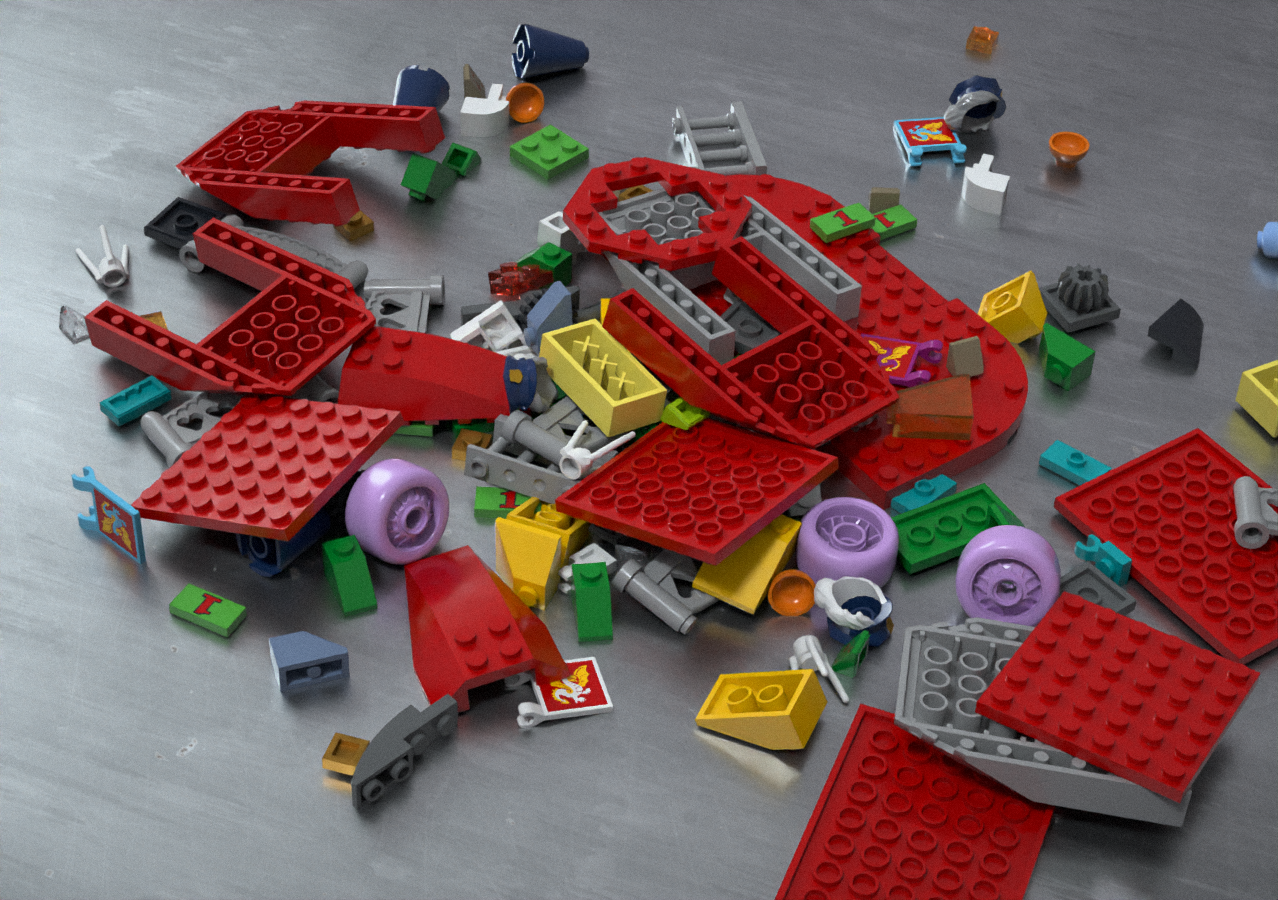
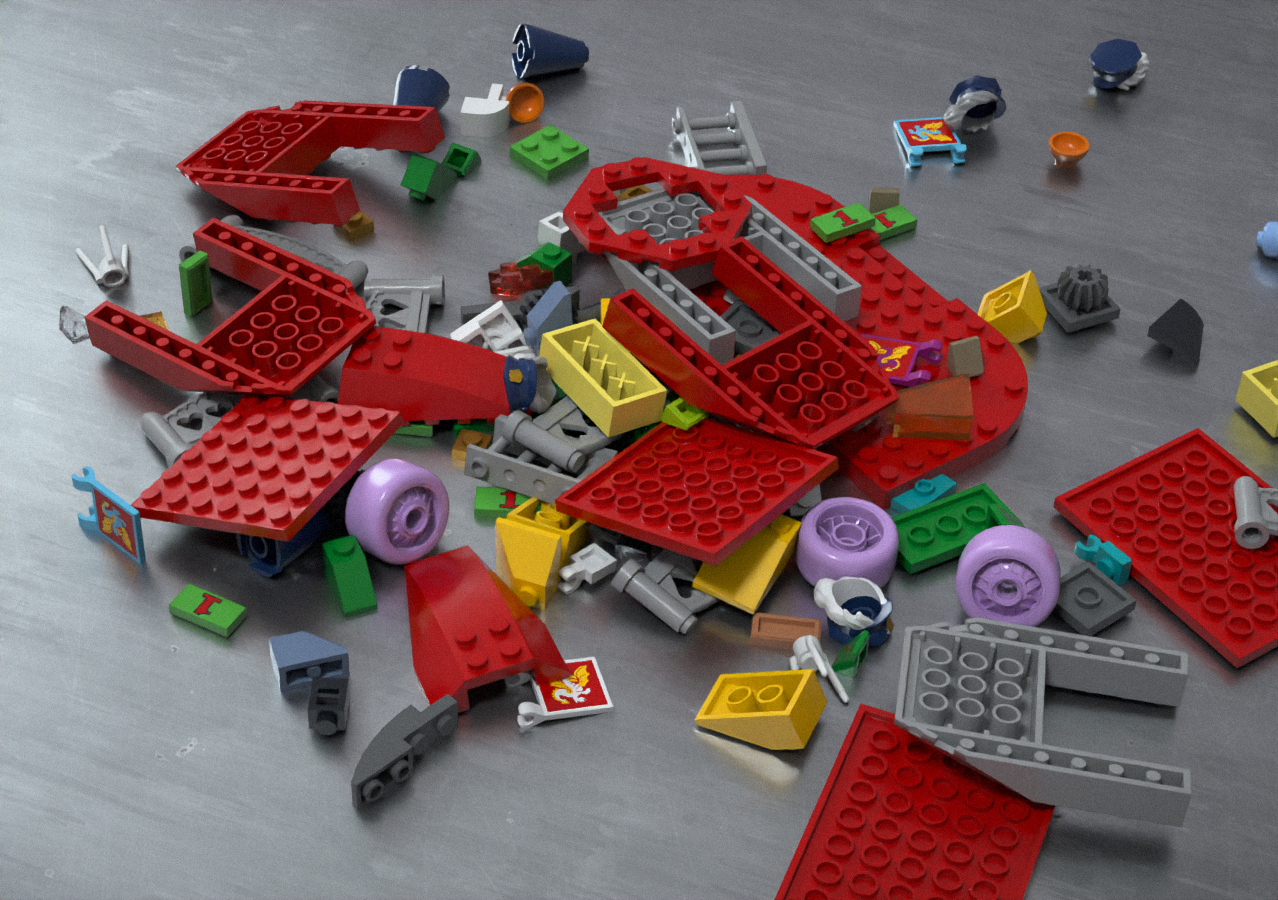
(135, 400): teal plate -> none
(179, 222): black plate -> none
(195, 283): none -> bright green tile
(328, 713): none -> black brick
(344, 753): pearl gold plate -> none
(472, 84): dark tan slope -> none
(578, 462): white plant -> none
(591, 602): green slope -> none
(781, 630): none -> nougat tile
(791, 593): orange piece -> none
(982, 40): clear orange plate -> none
(983, 188): white brick -> none
(1064, 358): green slope -> none
(1072, 463): teal plate -> none
(1118, 64): none -> dark blue piece
(1119, 695): red plate -> none

